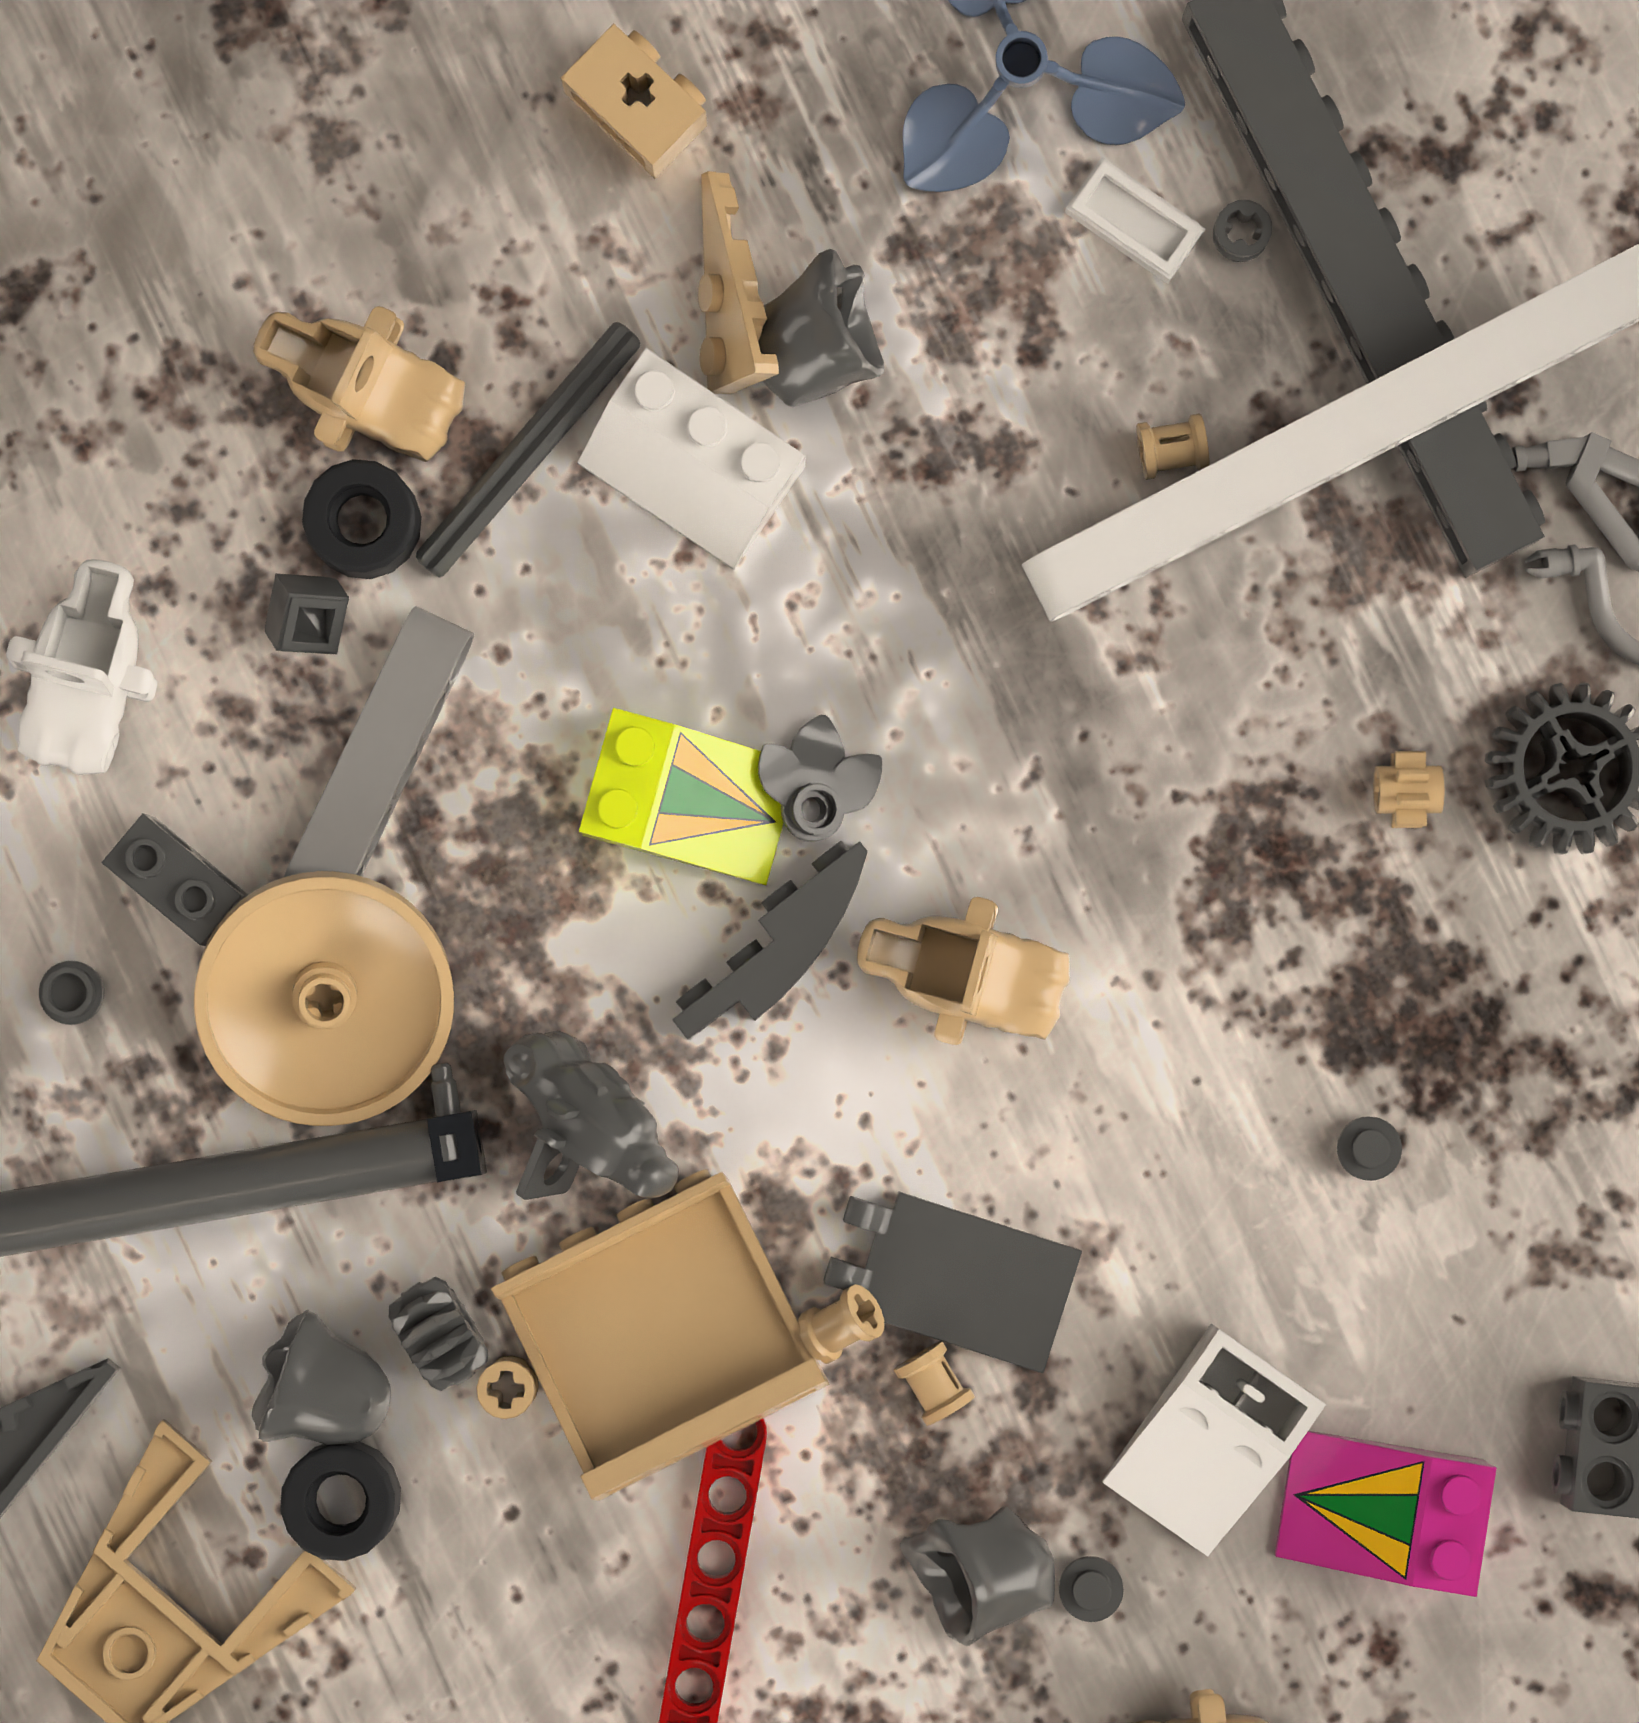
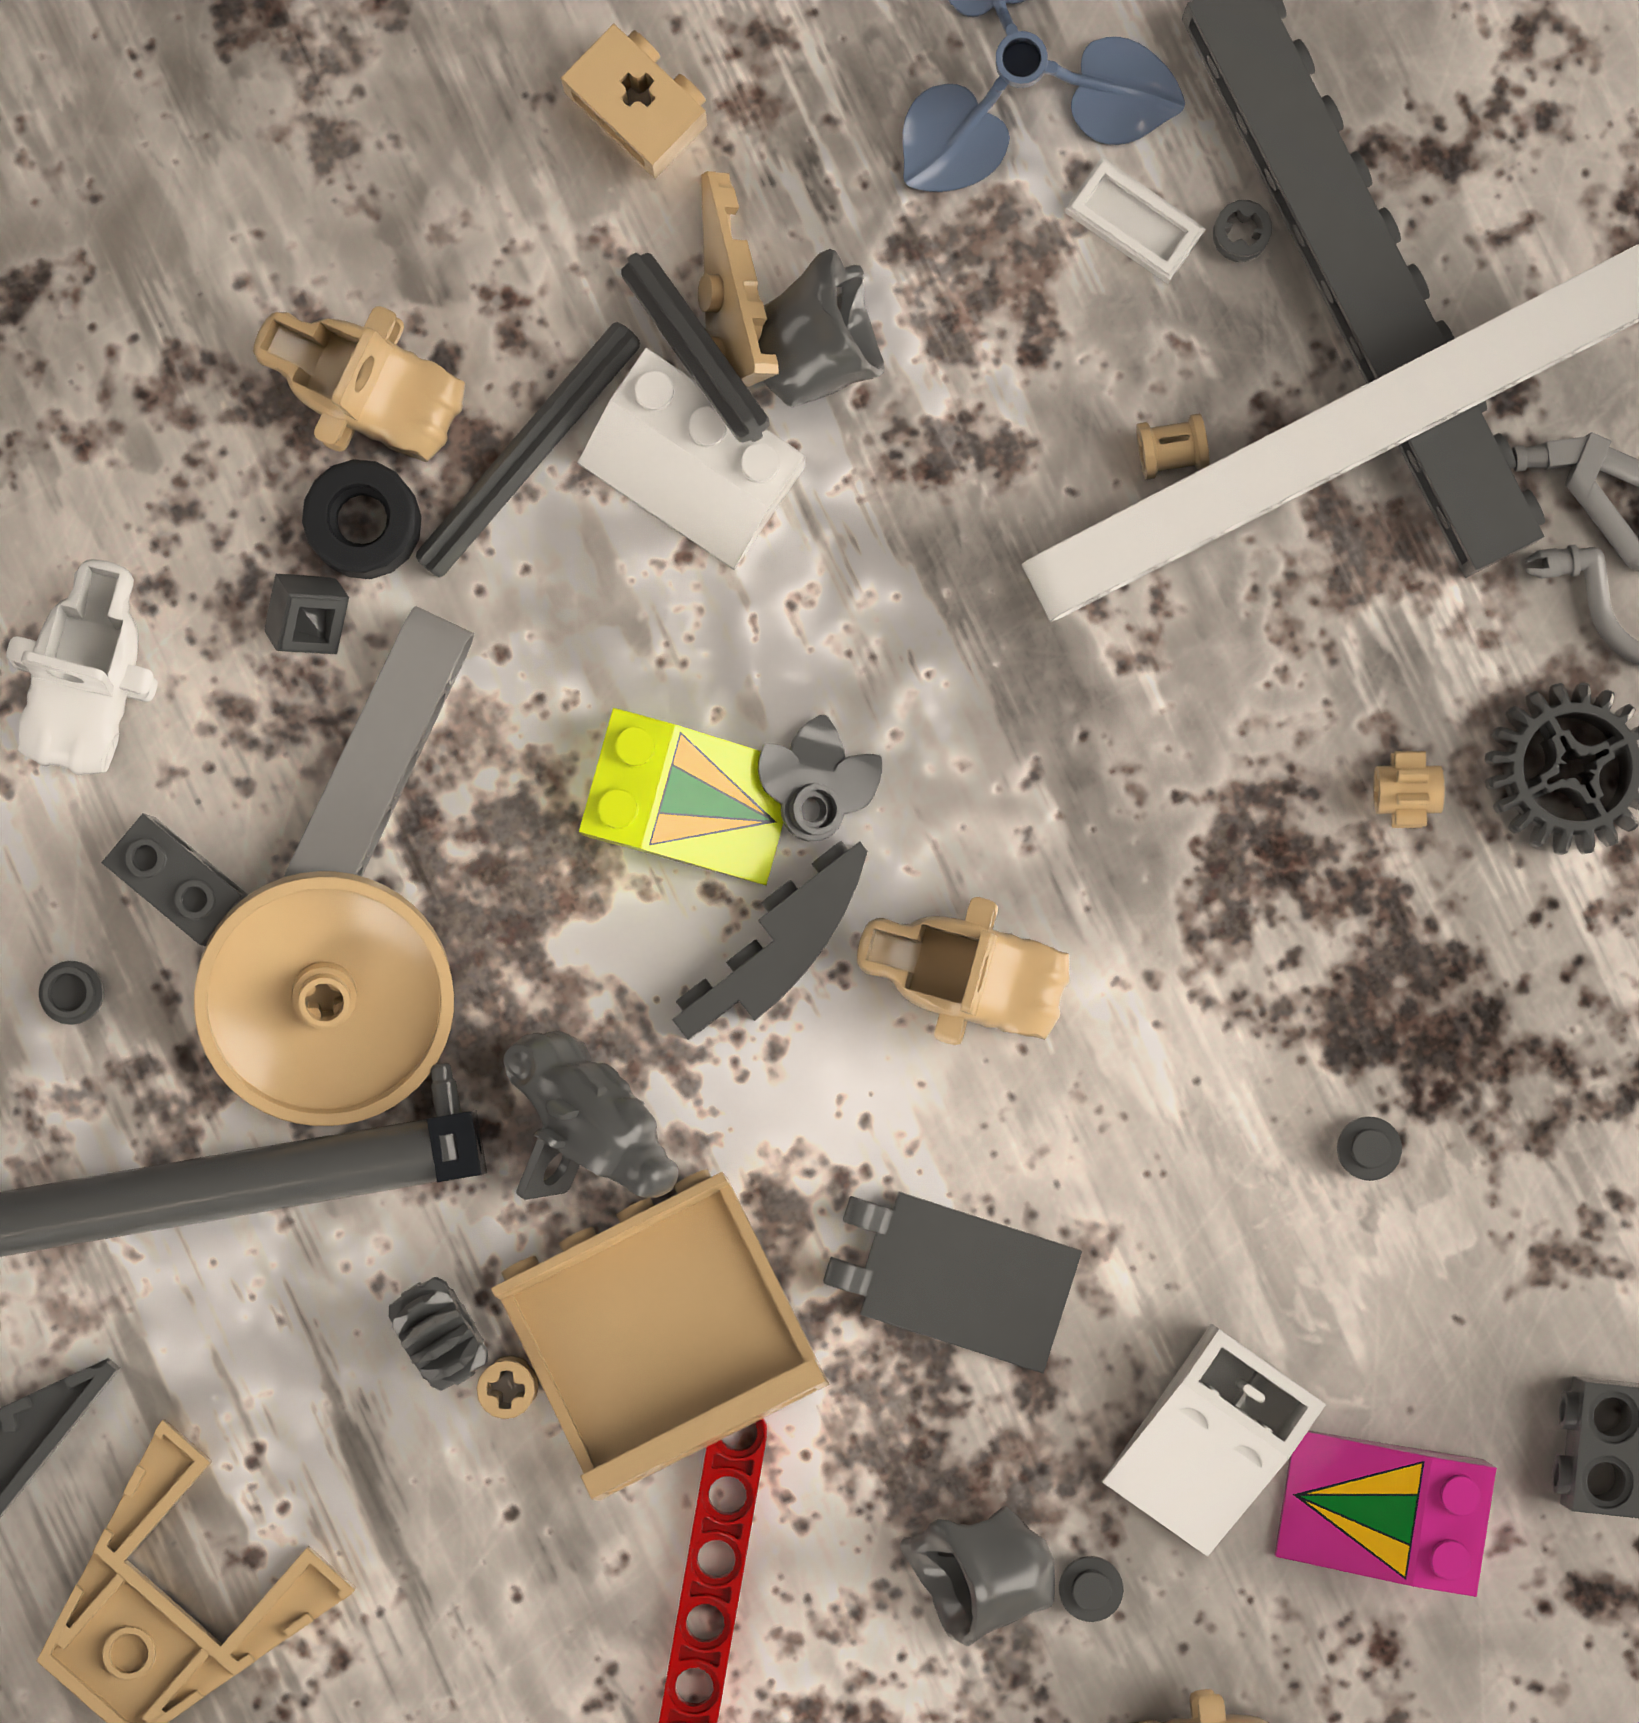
(319, 1387): dark grey piece -> none
(333, 1540): black tyre -> none
(695, 348): none -> dark grey axle
(841, 1324): tan bush -> none
(934, 1383): tan bush -> none

